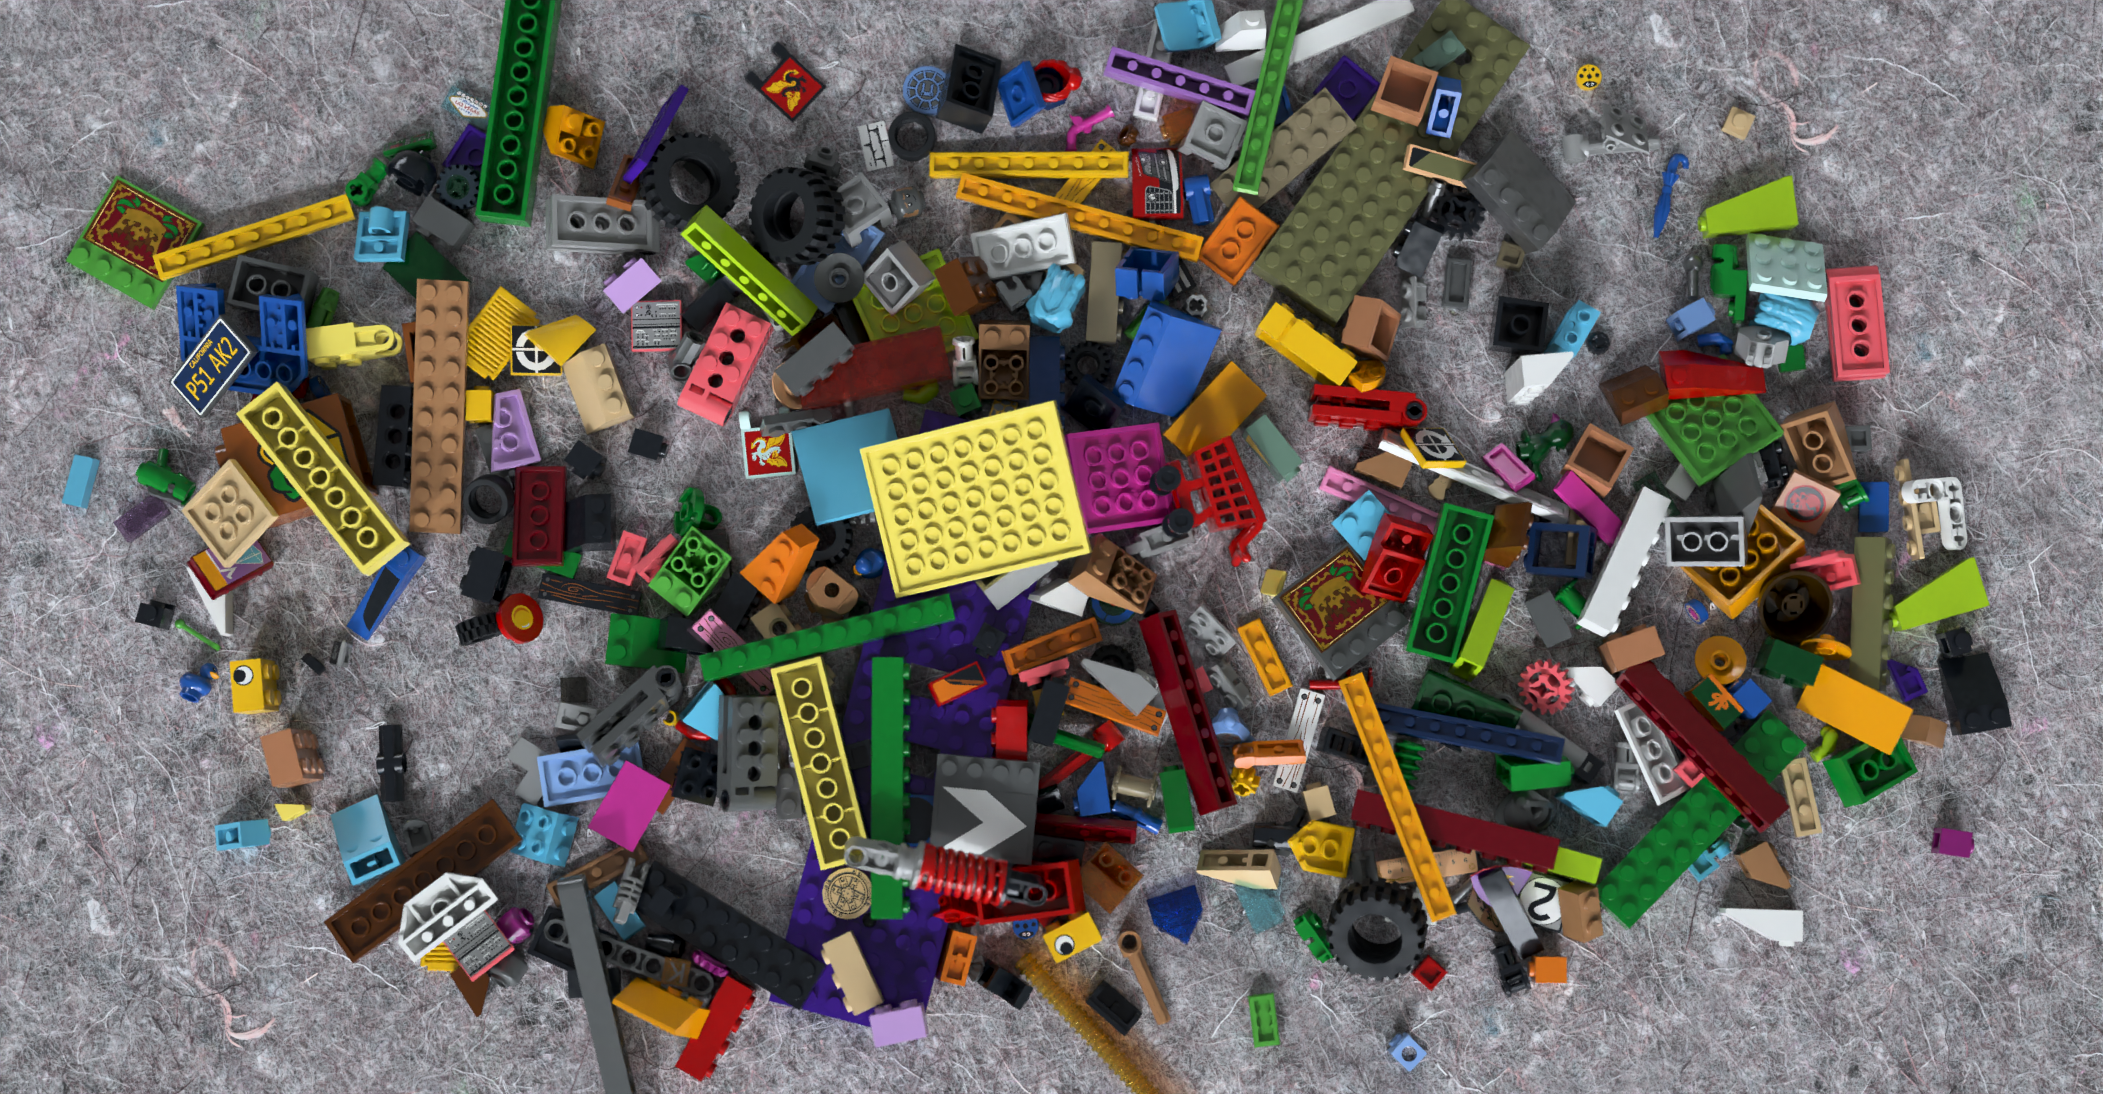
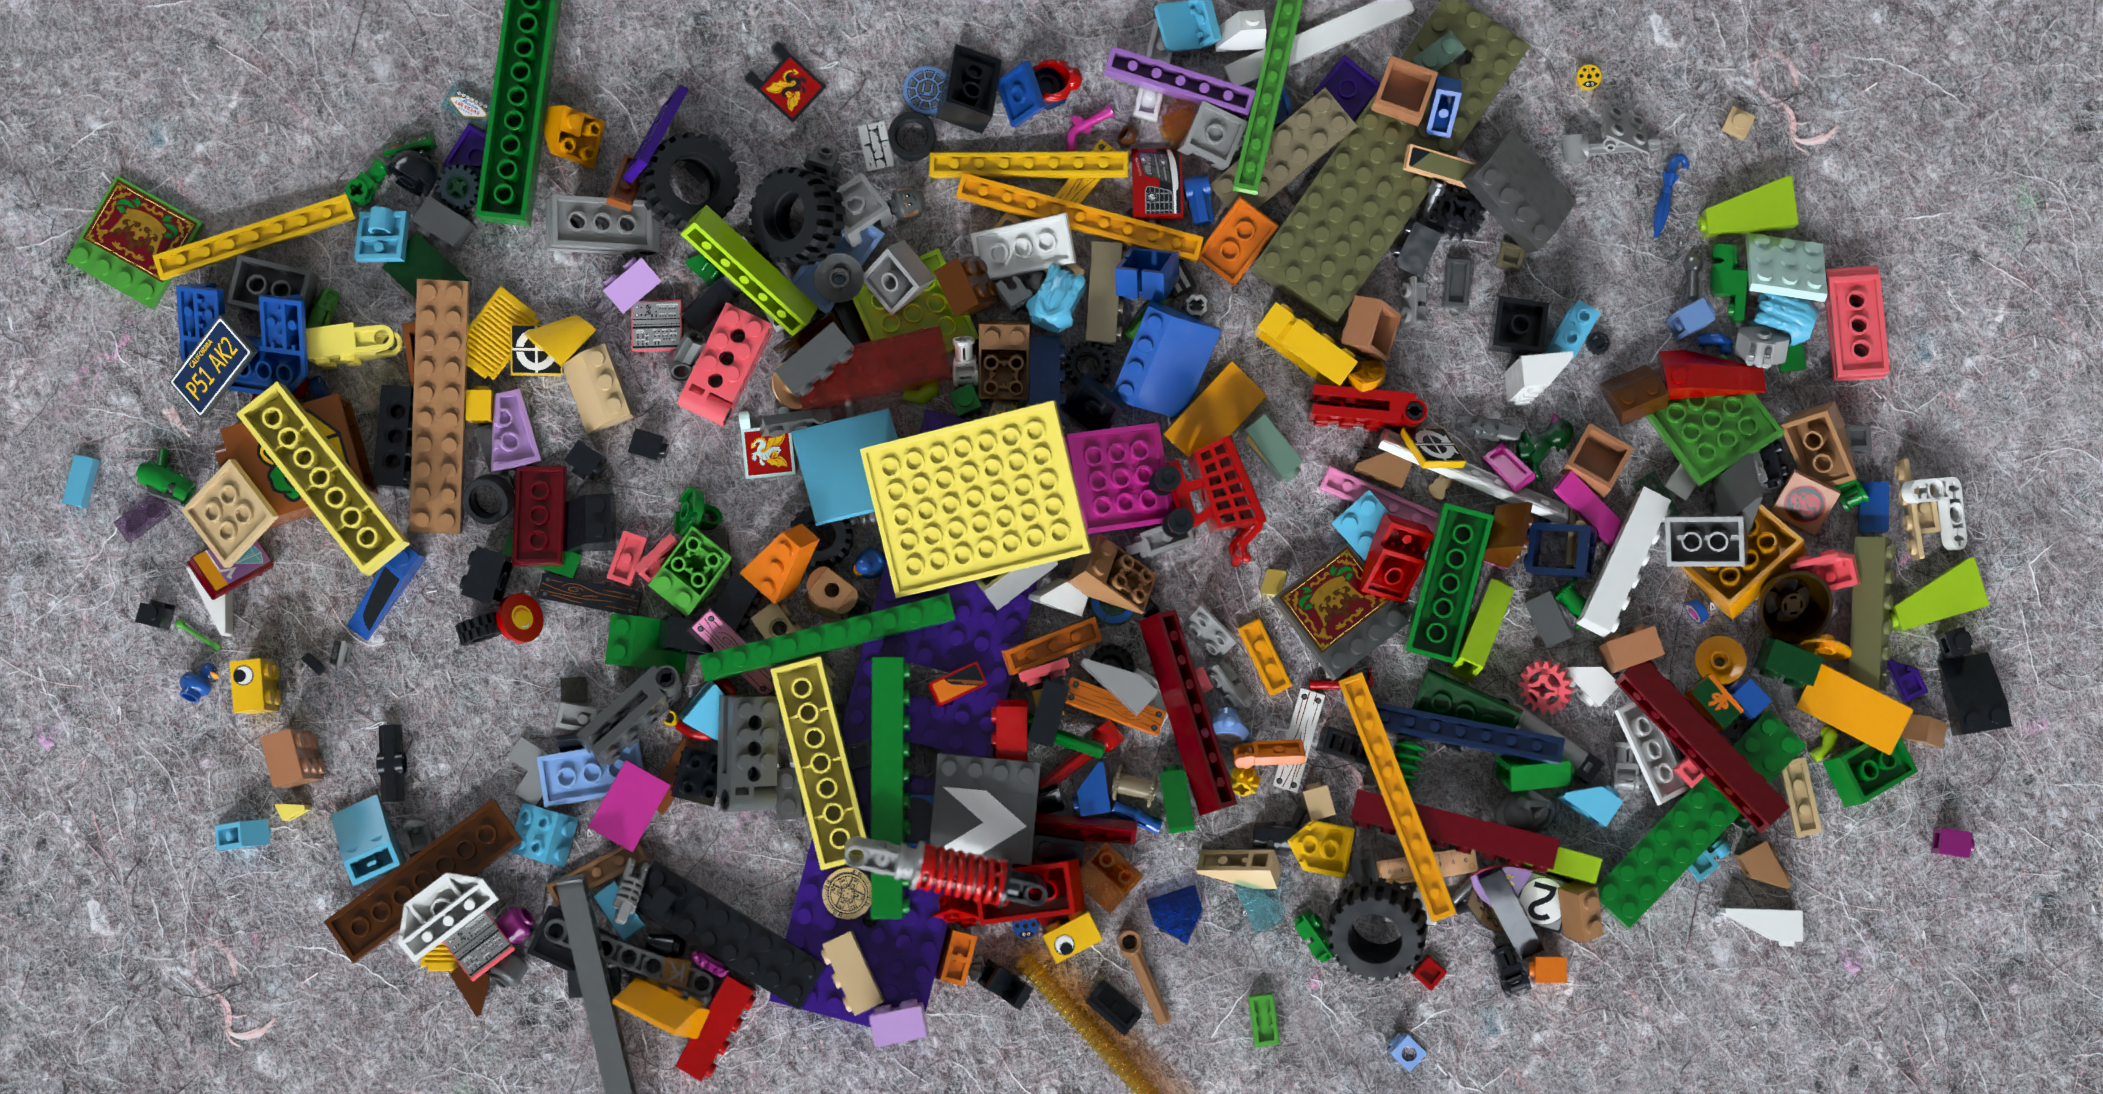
(989, 641): black brick -> none
(1486, 428): none -> dark grey hinge

